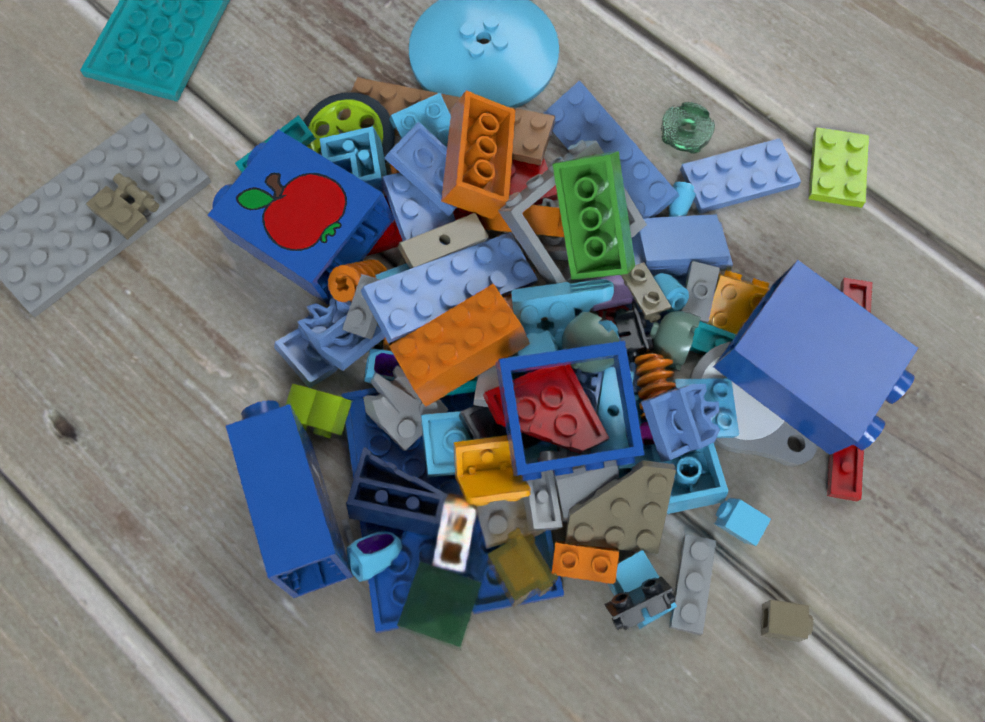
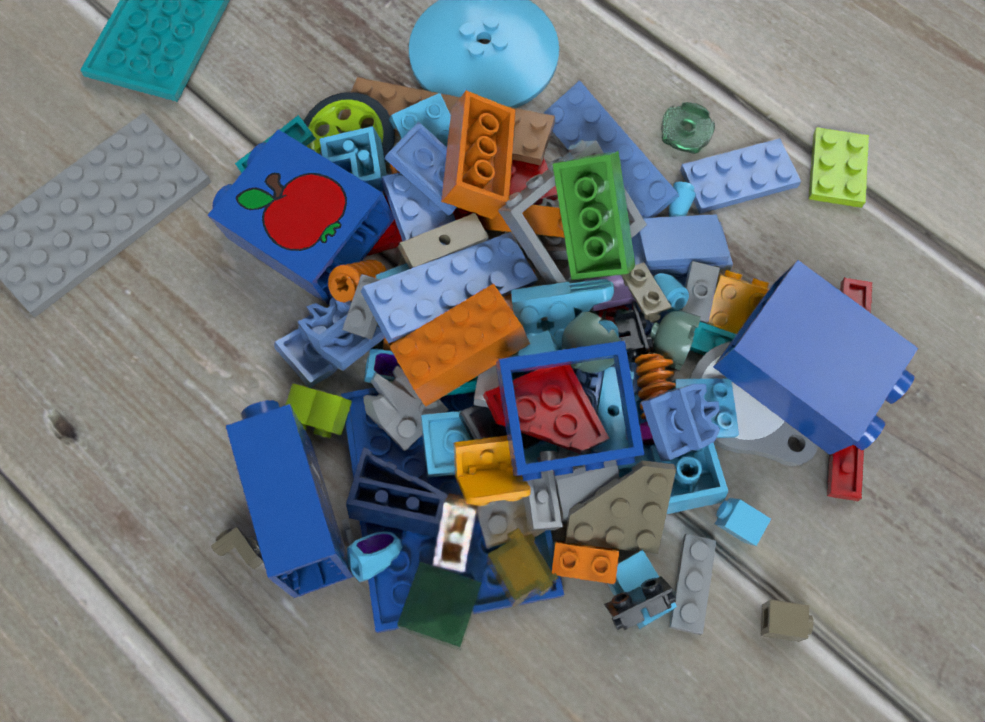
(117, 212): dark tan plate -> none
(247, 547): none -> dark tan bracket

